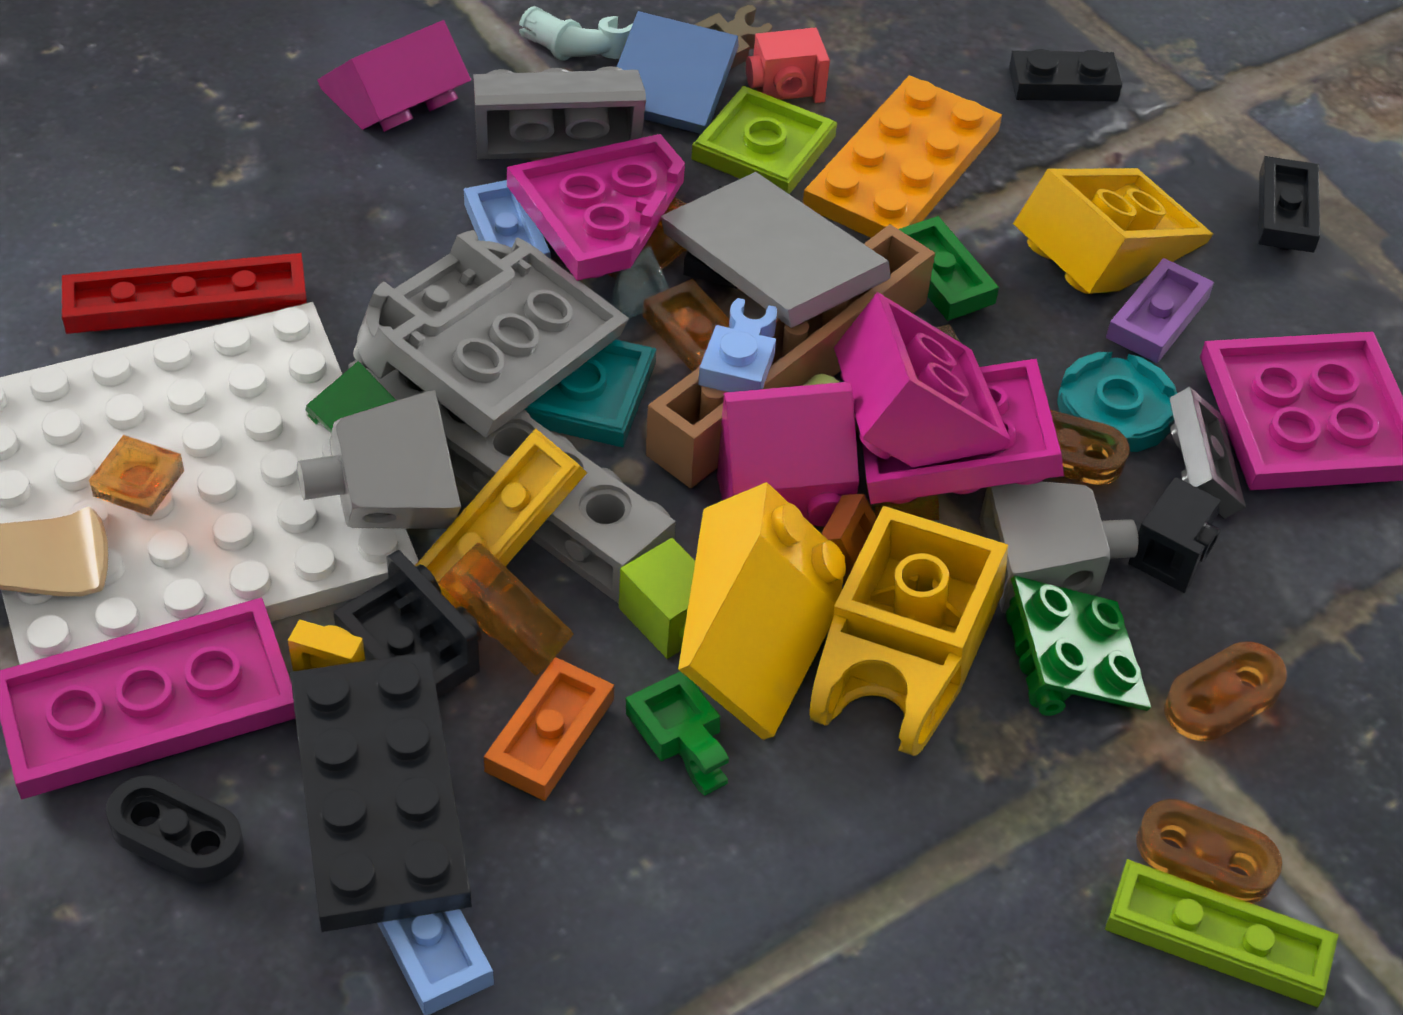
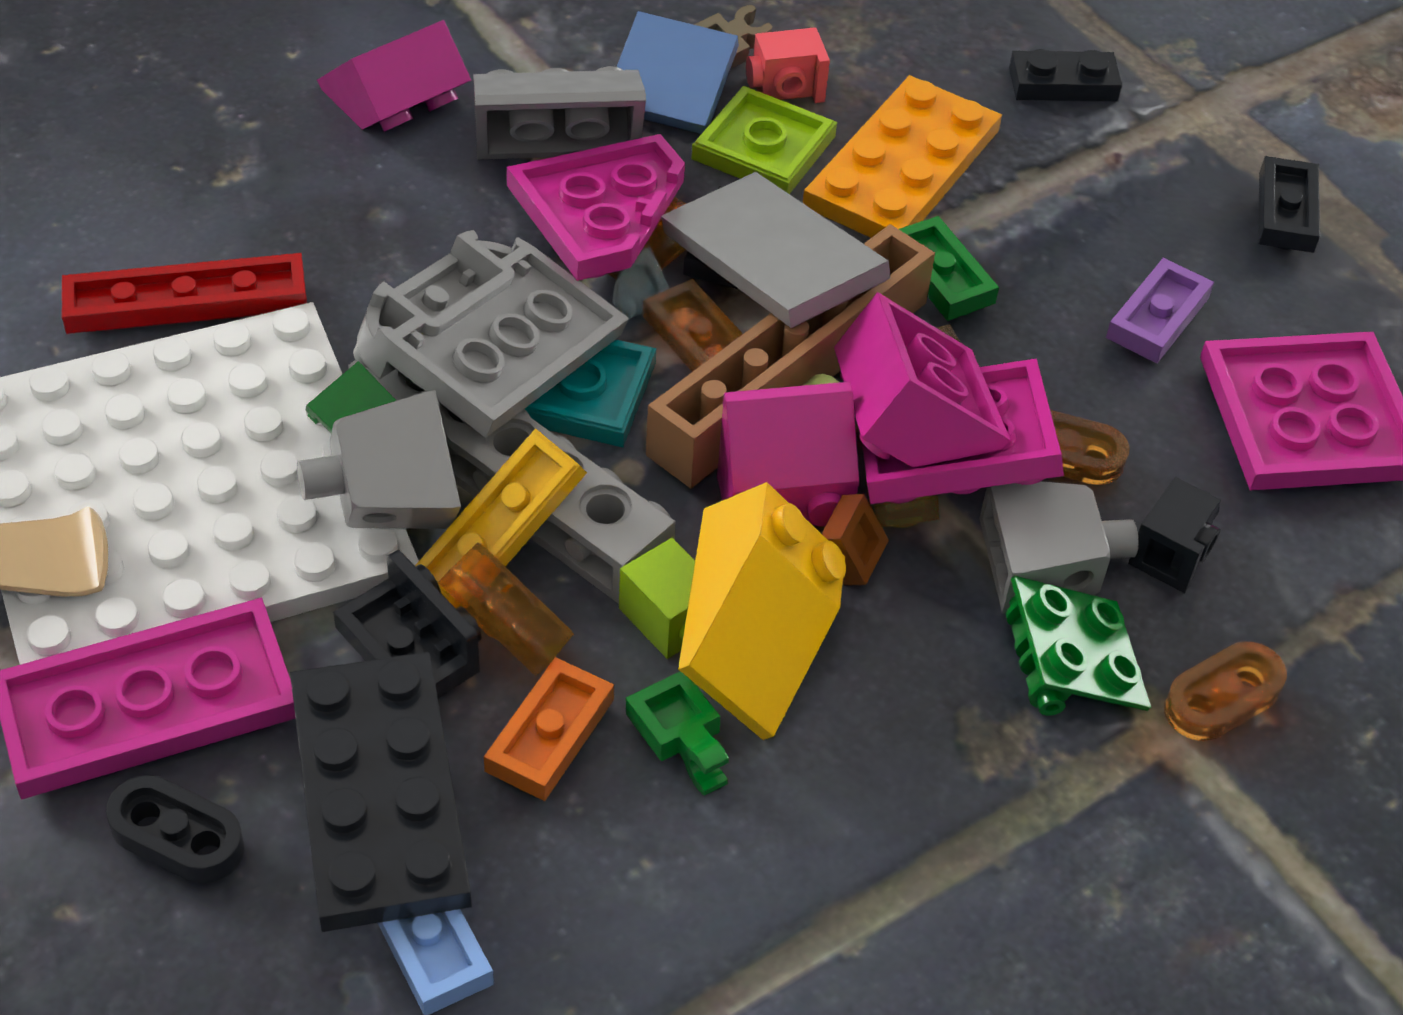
(136, 475): clear orange plate -> none
(323, 646): yellow plate -> none
(500, 216): light blue plate -> none
(571, 40): light aqua piece -> none
(742, 354): light blue plate -> none
(910, 622): yellow brick -> none
(1106, 226): yellow slope -> none
(1121, 394): teal tile -> none
(1206, 450): dark grey plate -> none
(1209, 849): clear orange plate -> none
(1222, 933): lime tile -> none

